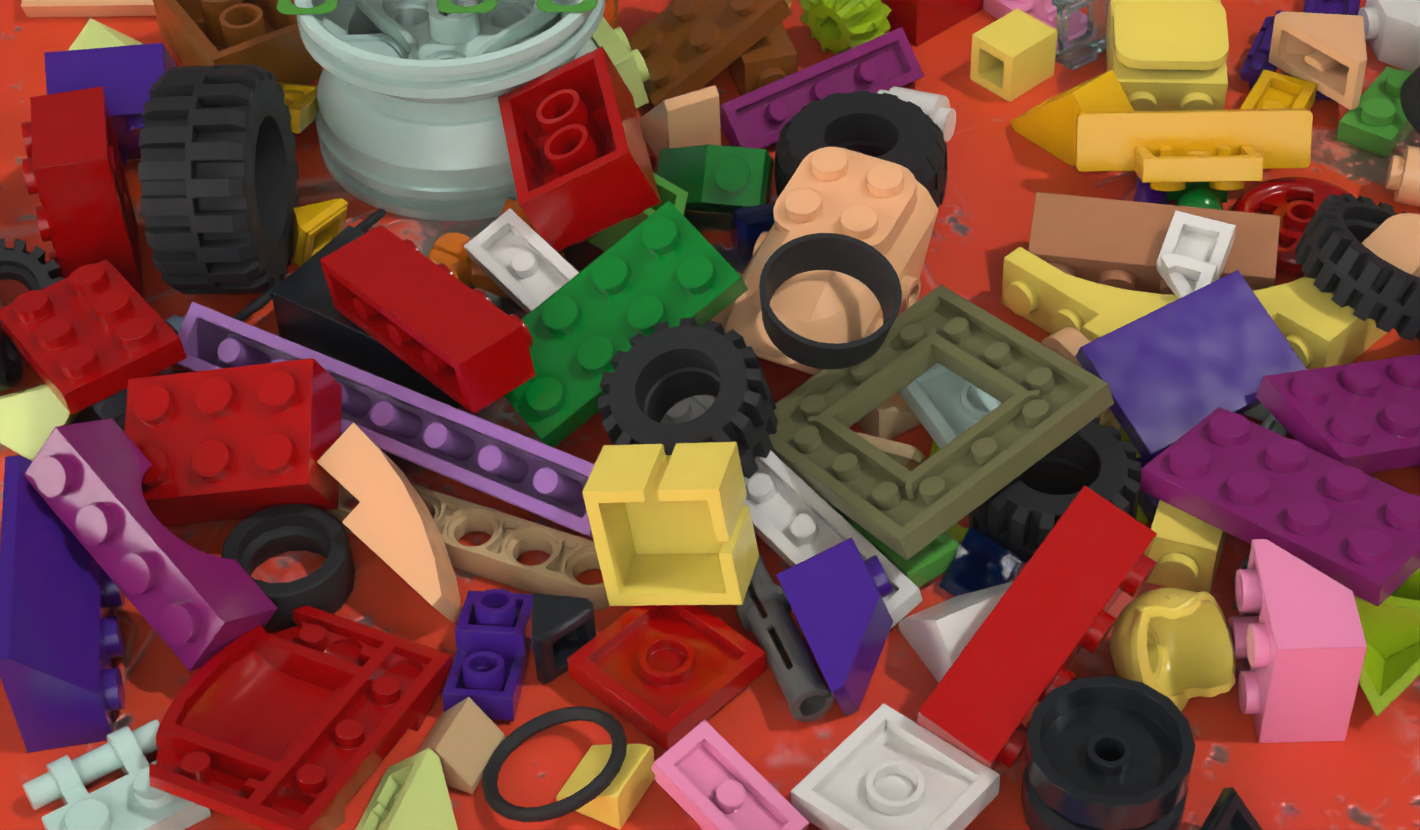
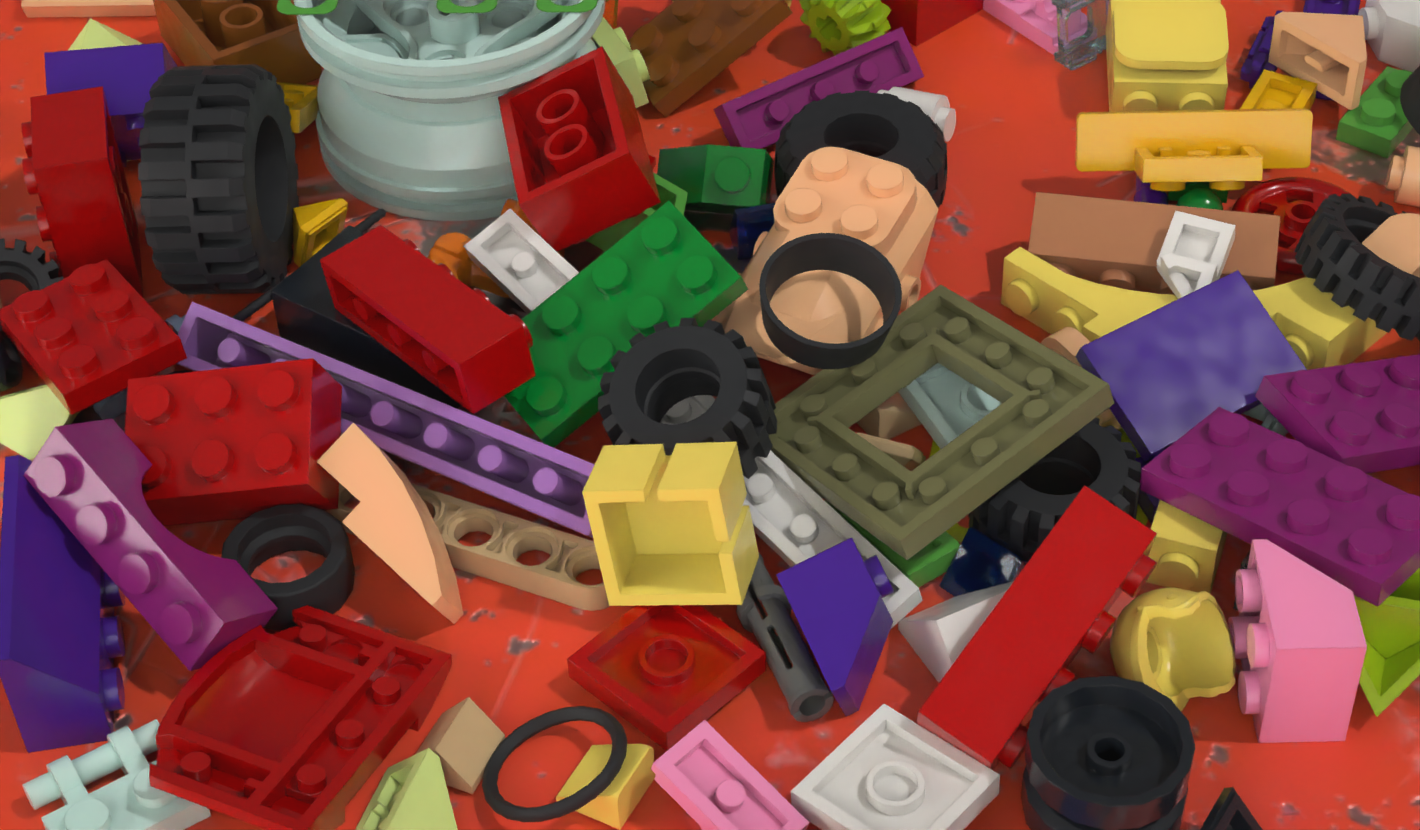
(491, 652): dark purple slope -> none
(559, 630): black slope -> none
(684, 121): light nougat slope -> none
(765, 62): dark orange brick -> none
(1013, 54): light yellow brick -> none
(1054, 120): yellow slope -> none

